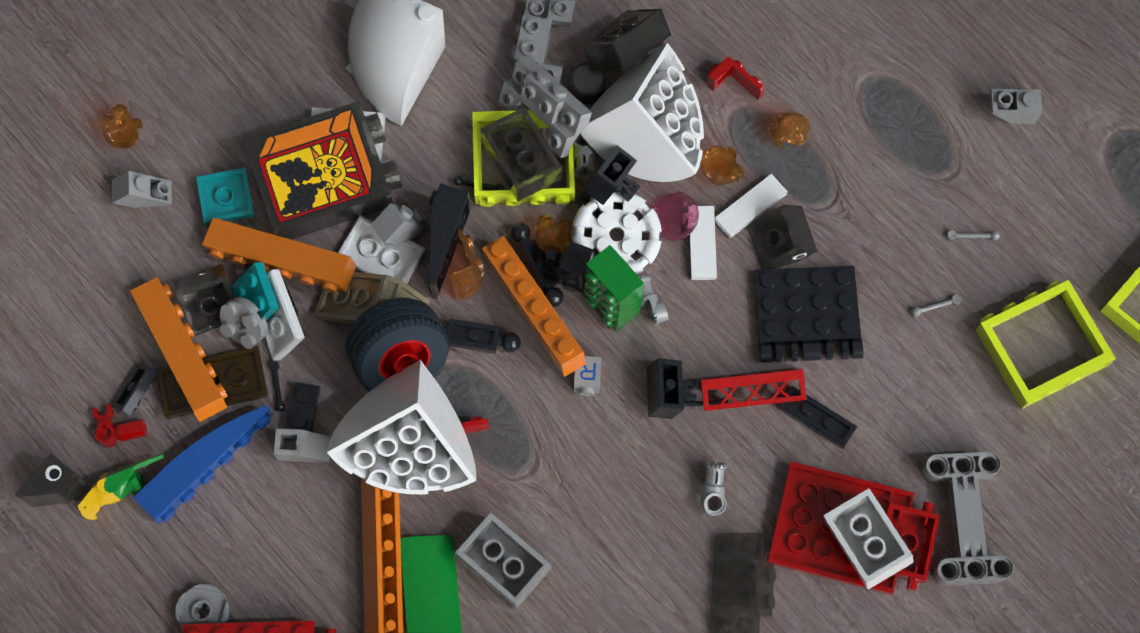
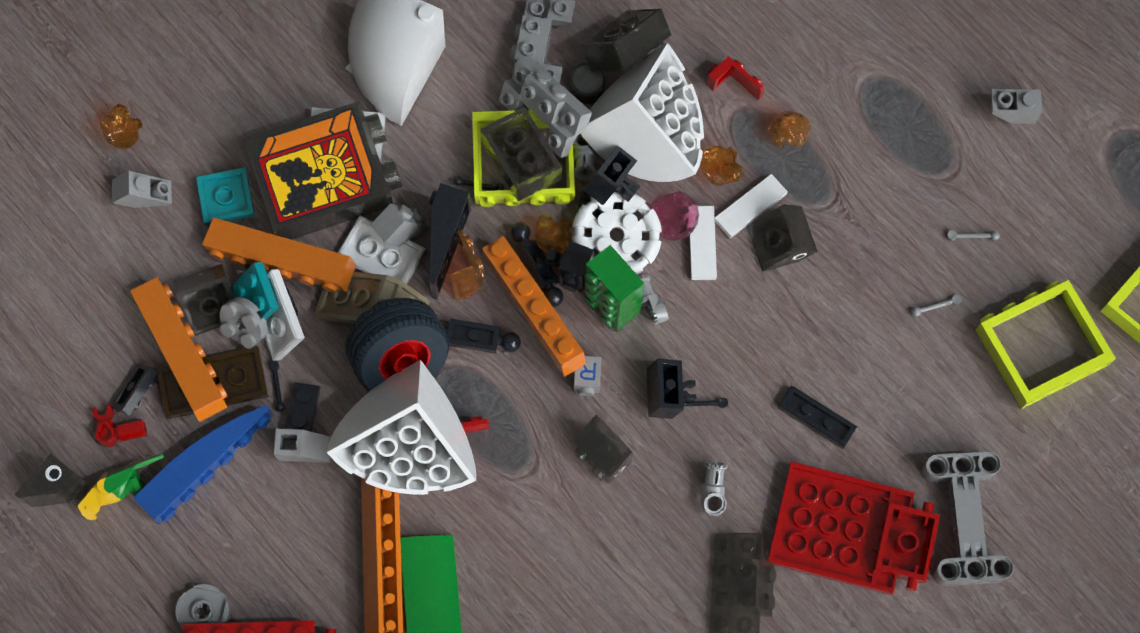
(503, 560): light grey brick -> none
(602, 450): none -> clear smoke slope
(747, 379): red fence -> none
(807, 309): black hinge -> none
(868, 538): white brick -> none

